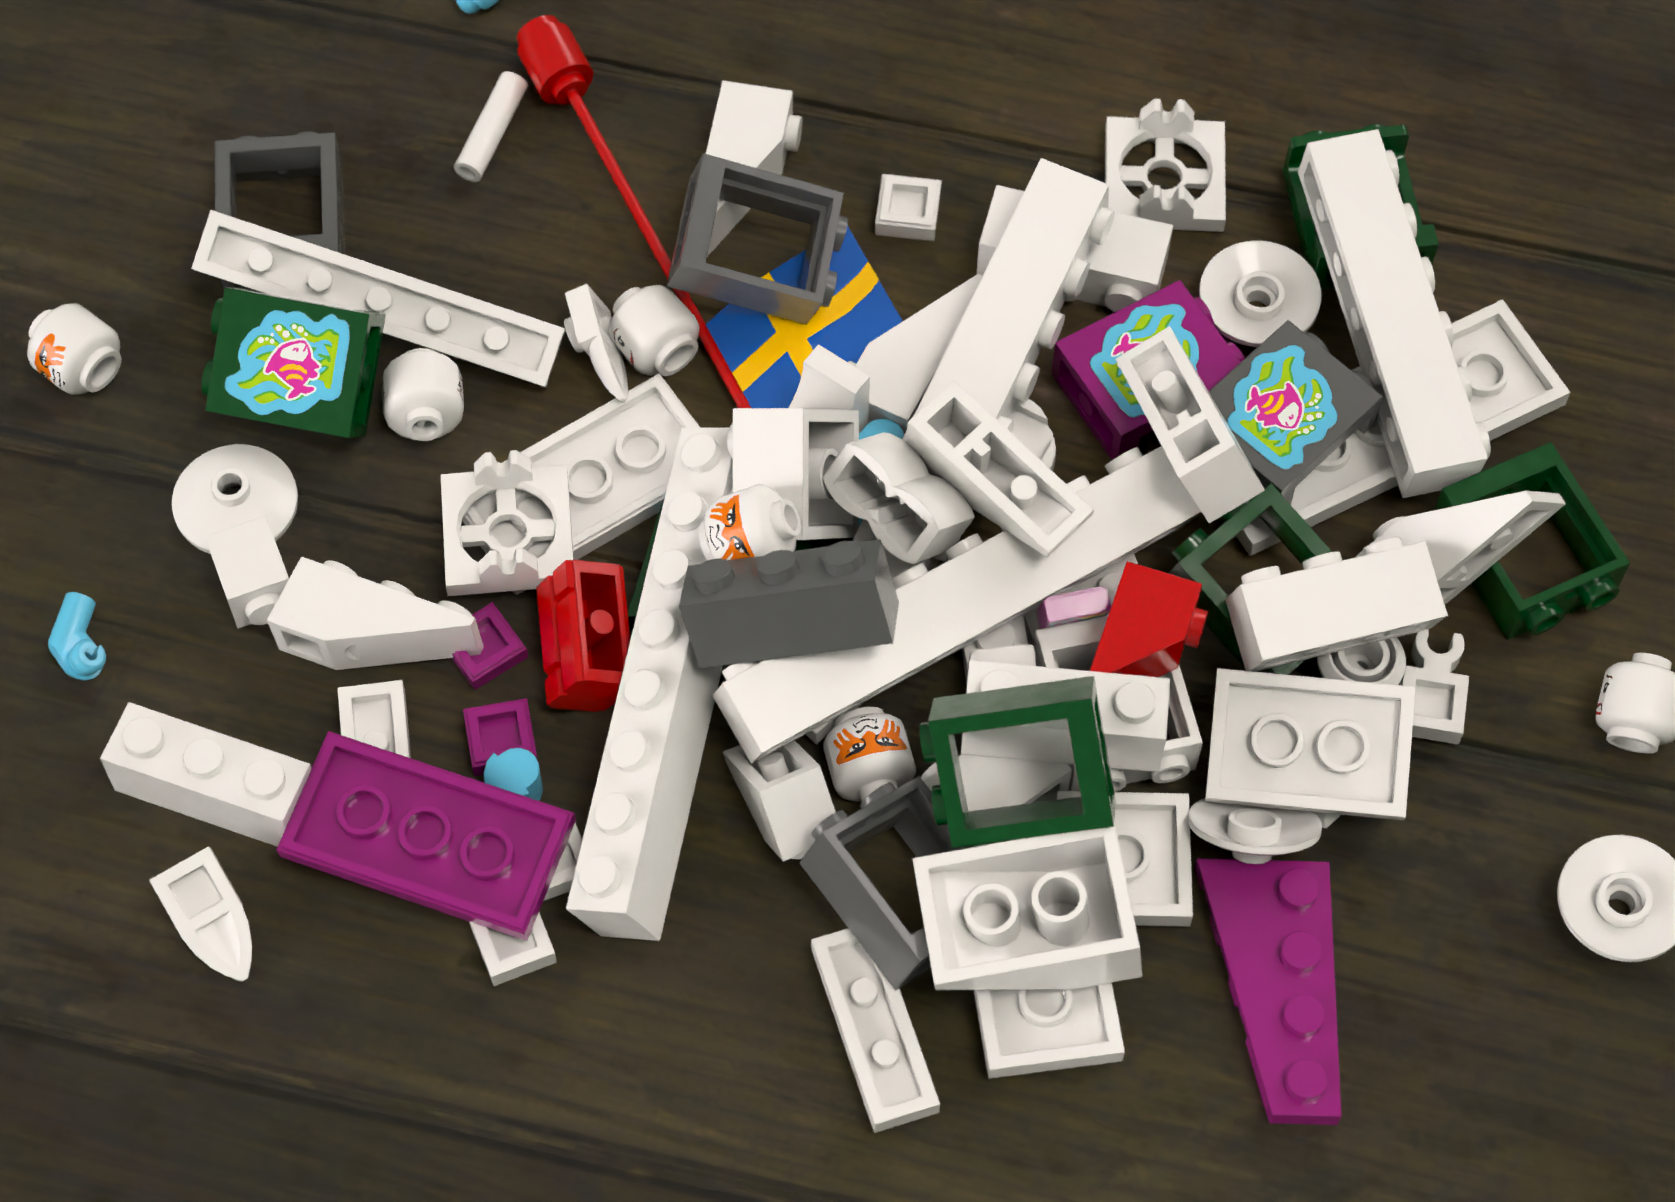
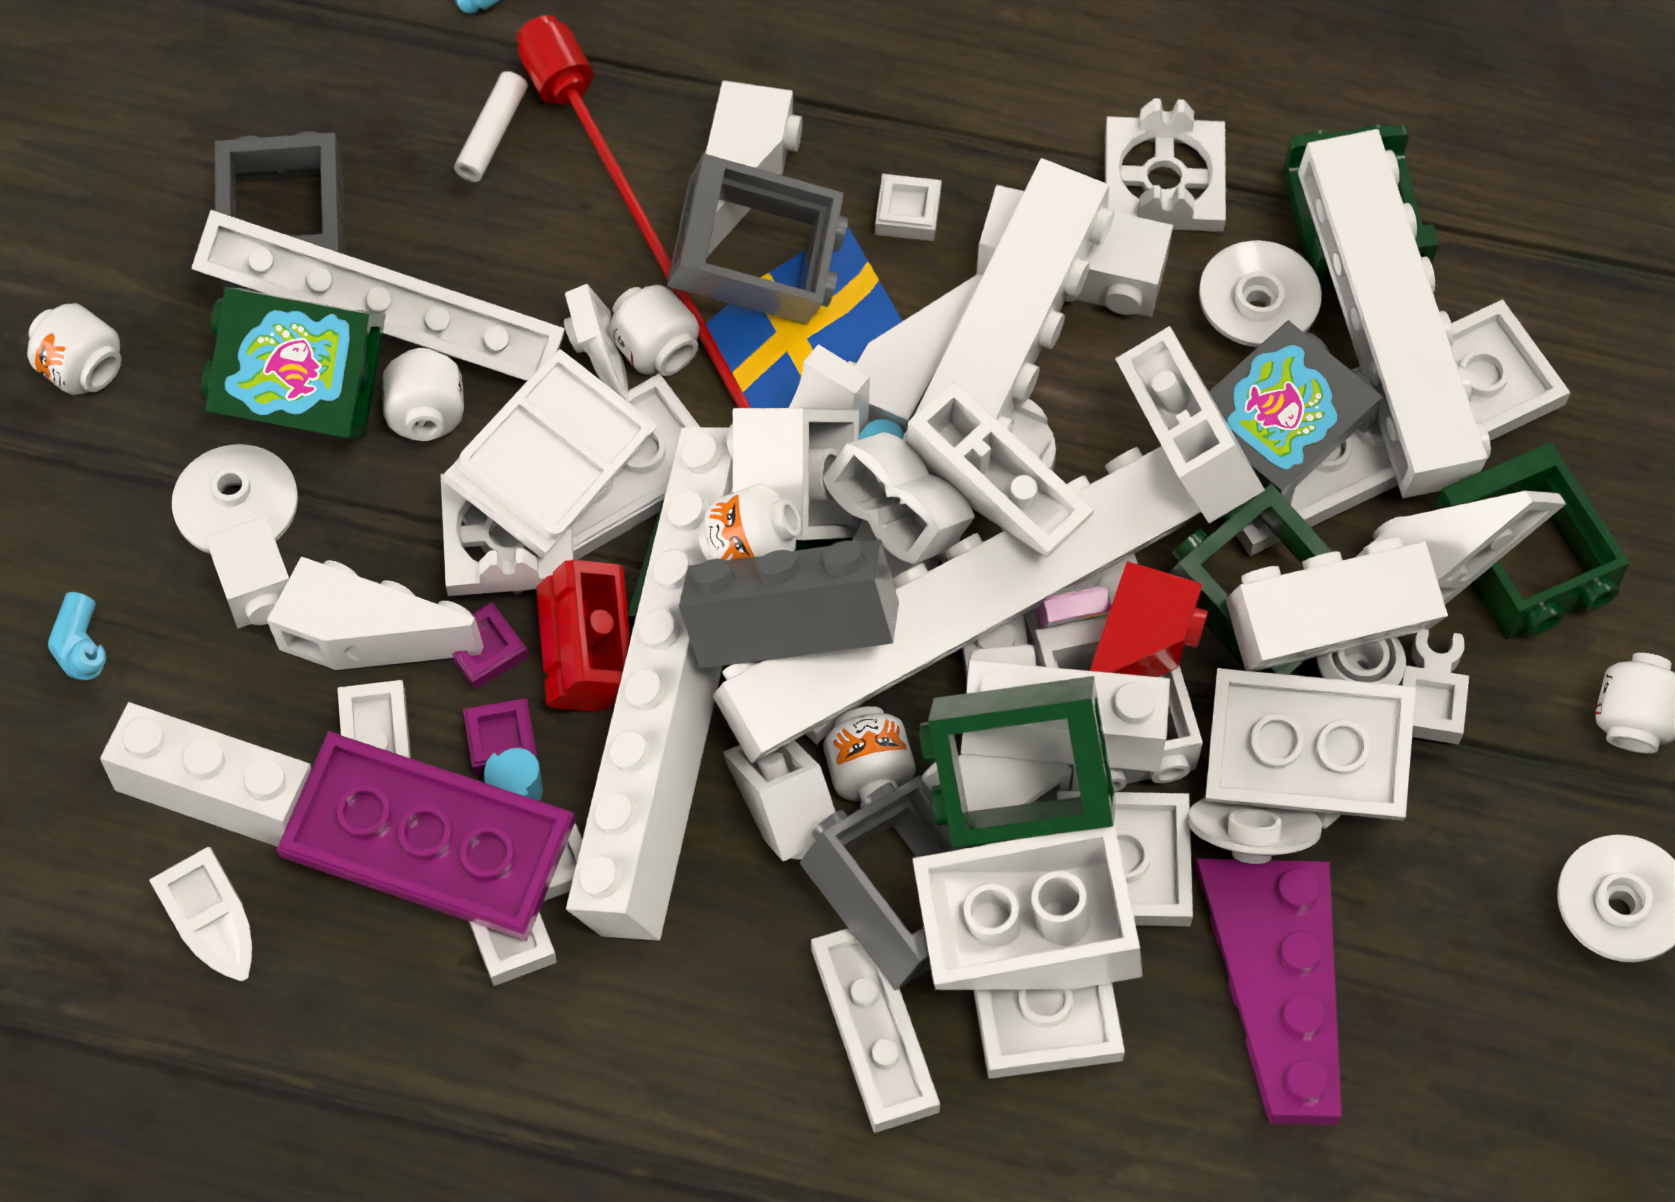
(549, 452): none -> white piece
(1097, 387): magenta panel -> none

